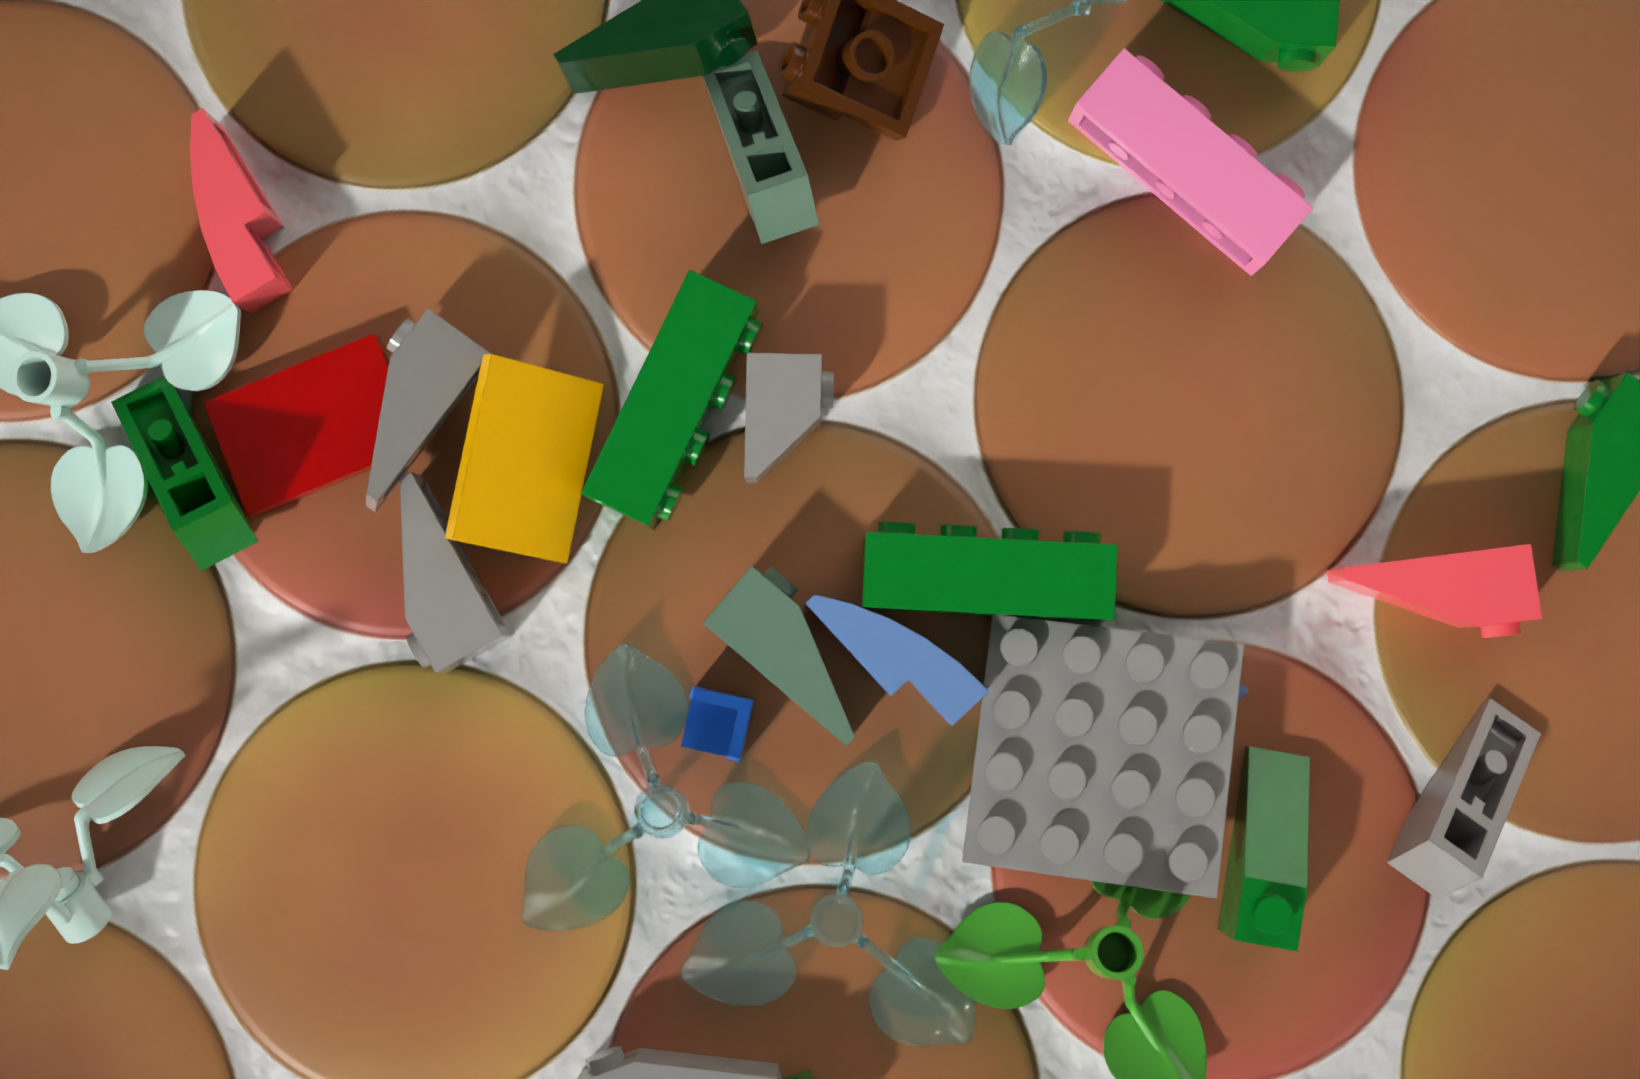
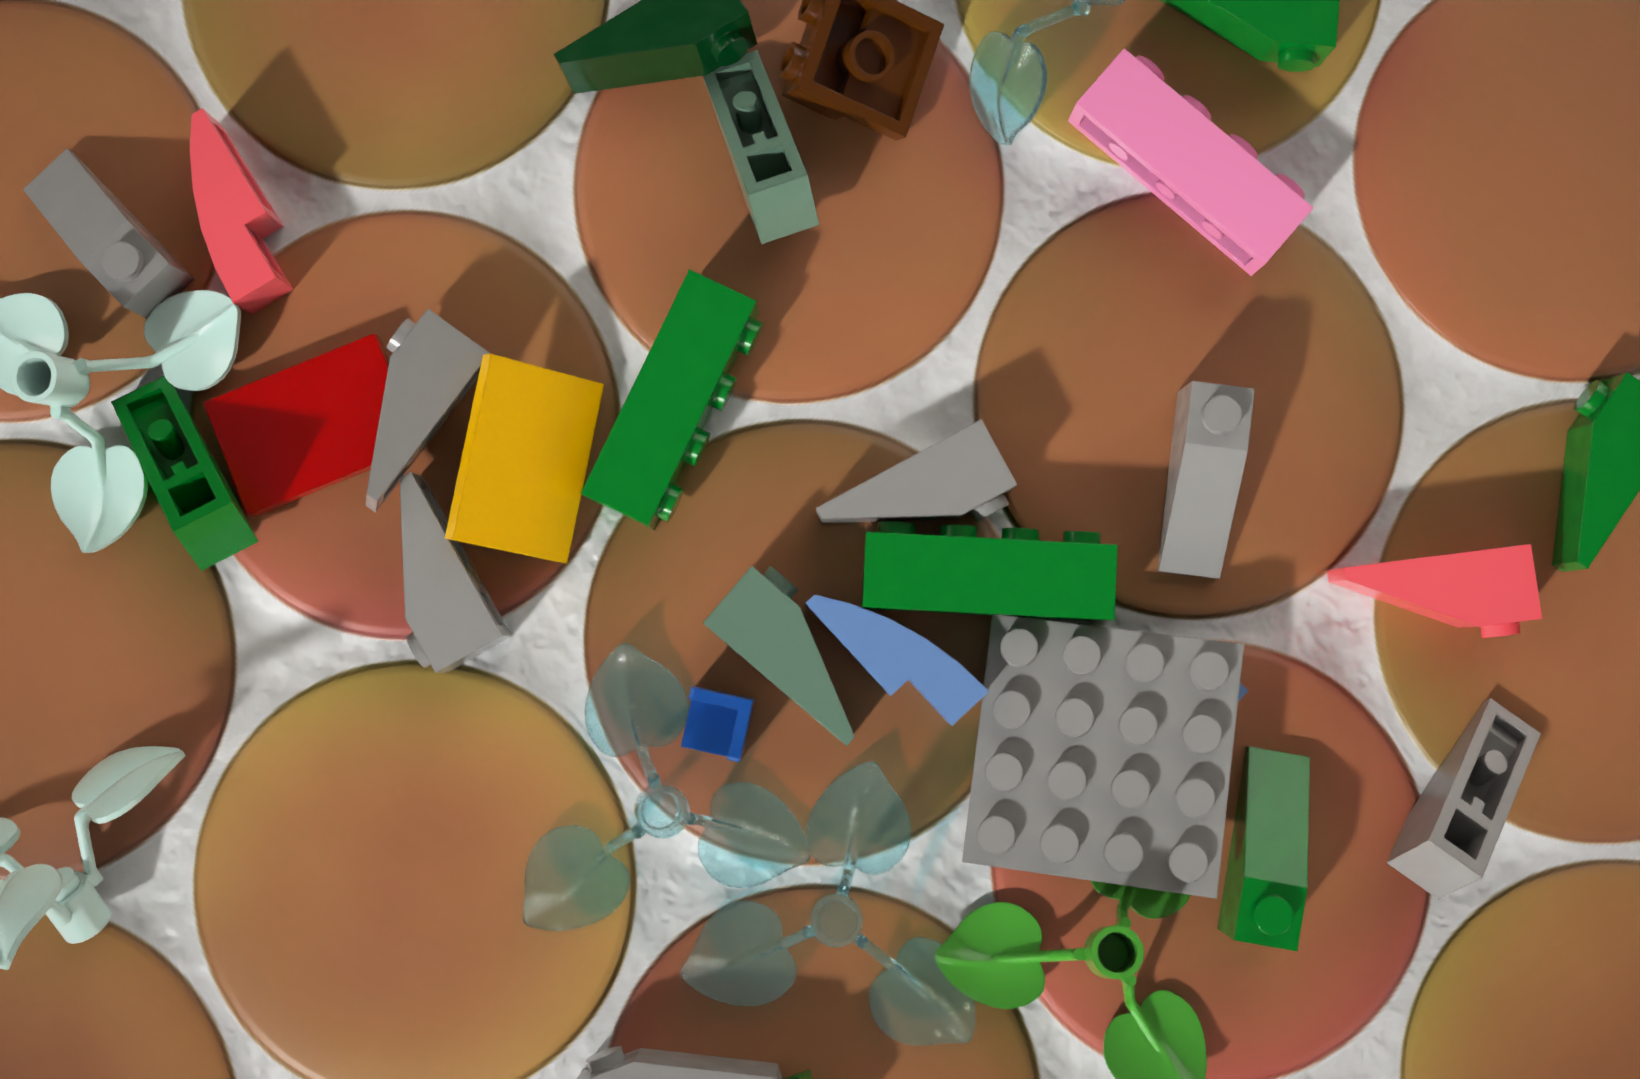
(106, 235): none -> light grey slope
(782, 407): light grey slope -> none
(935, 484): none -> light grey slope
(1204, 477): none -> light grey slope

